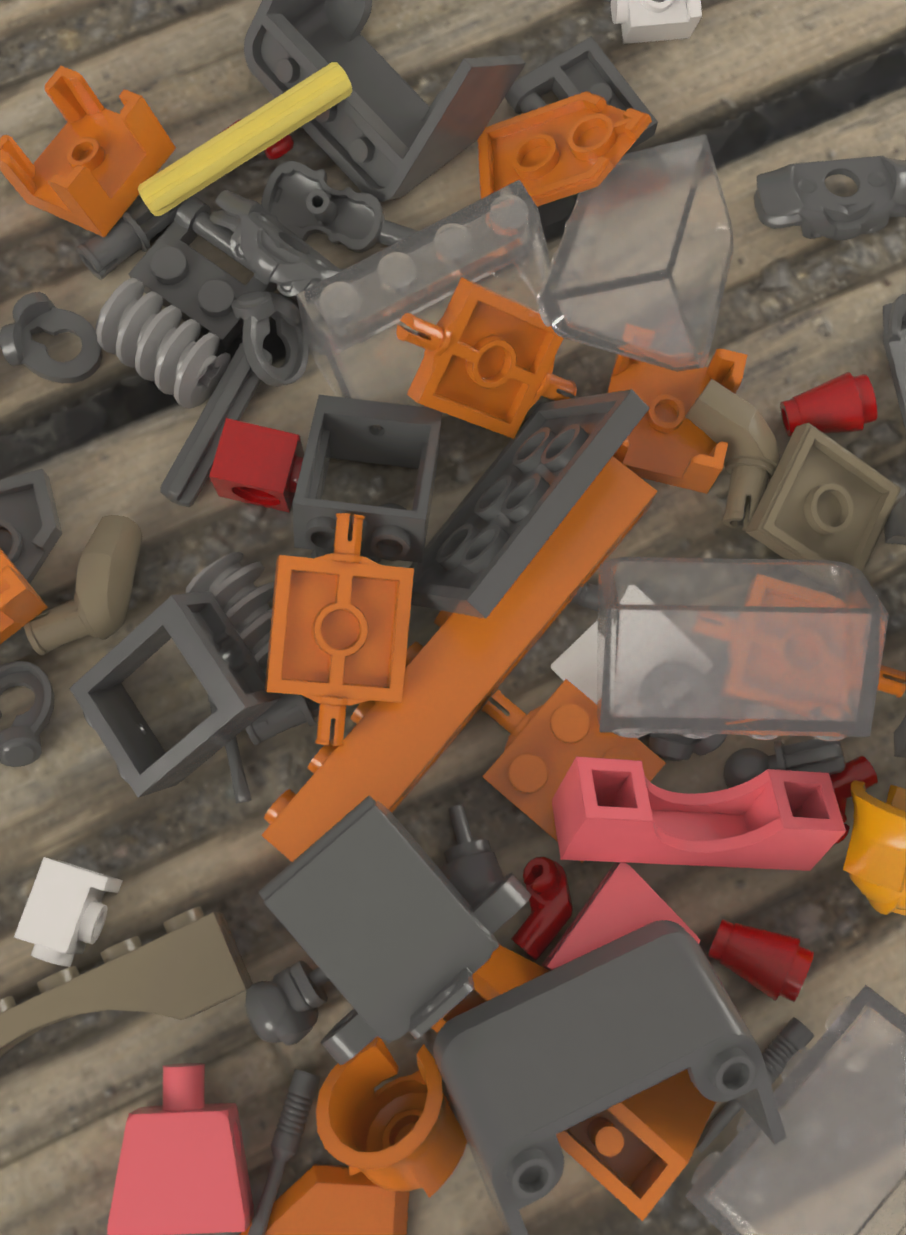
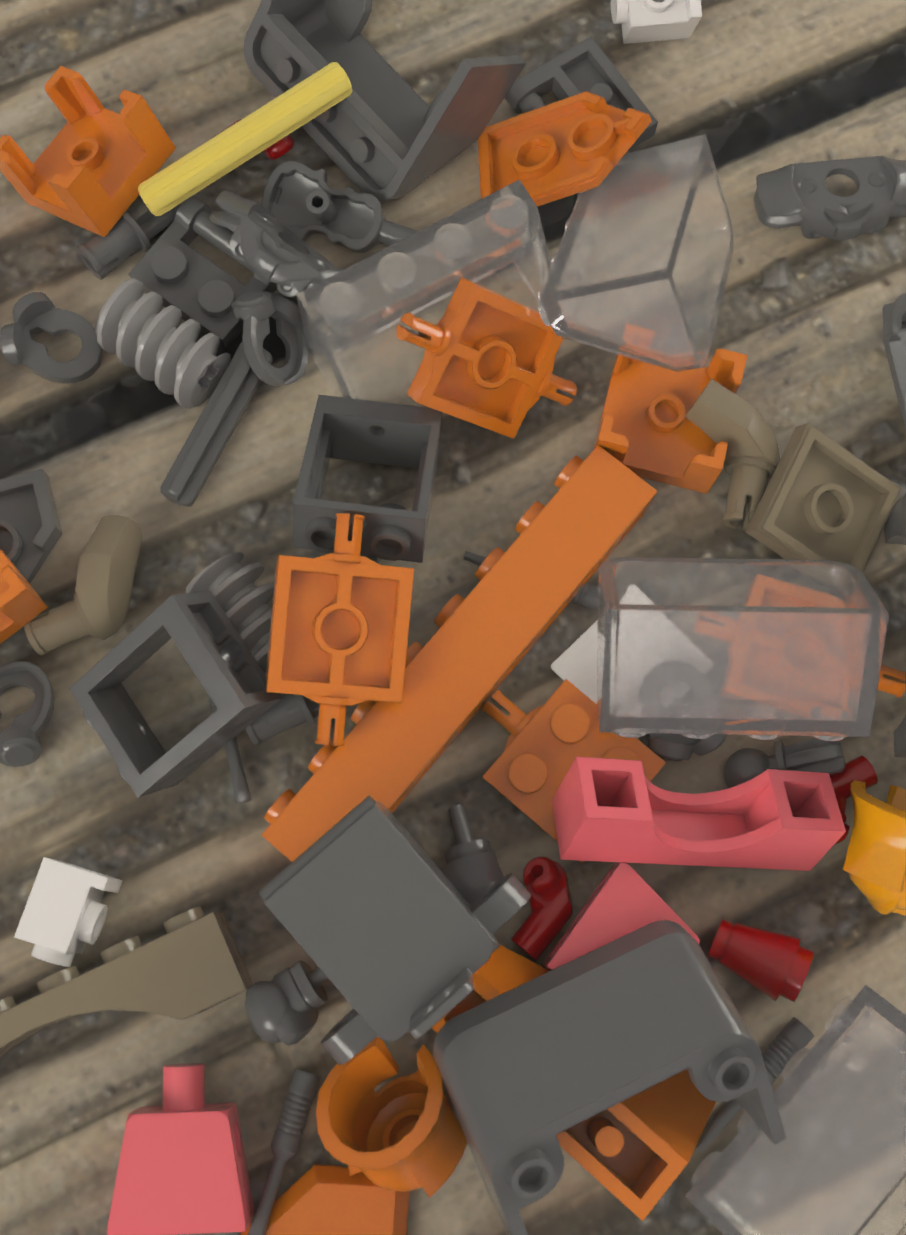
(257, 465): red brick -> none
(522, 501): dark grey plate -> none
(833, 407): red cone -> none

